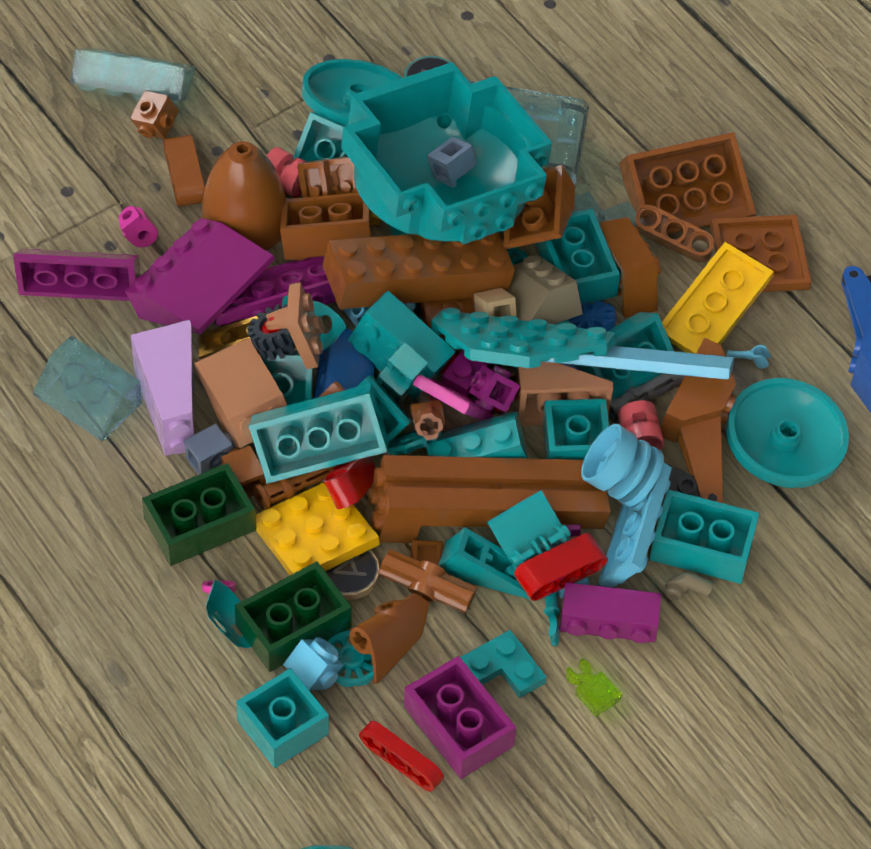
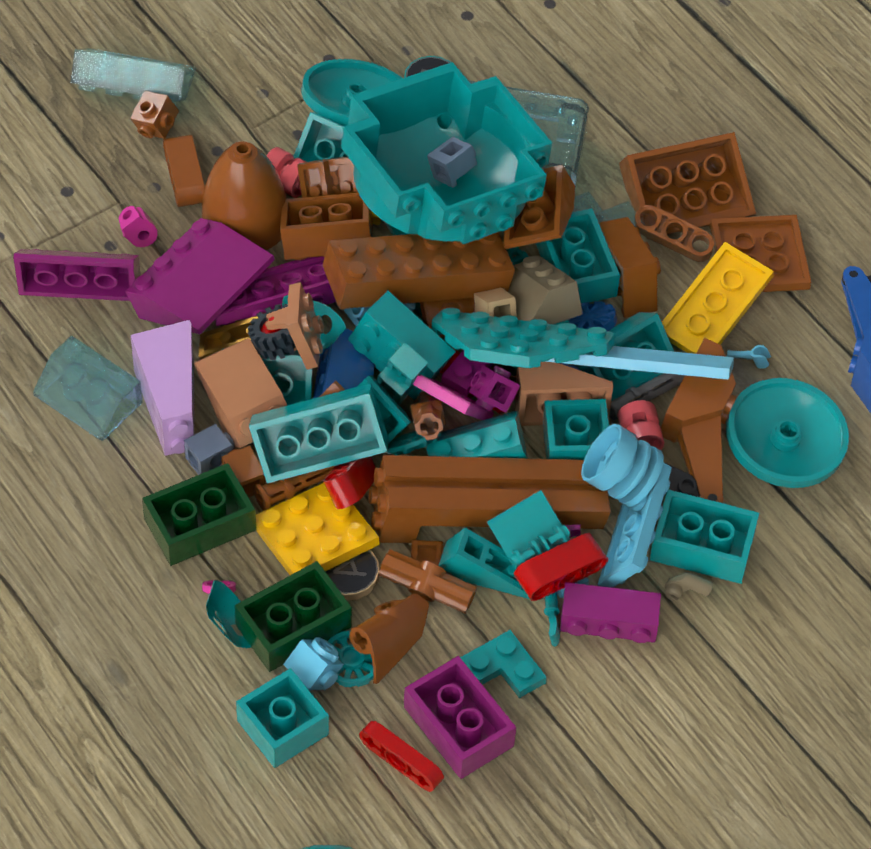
(594, 691): clear neon green plate -> none

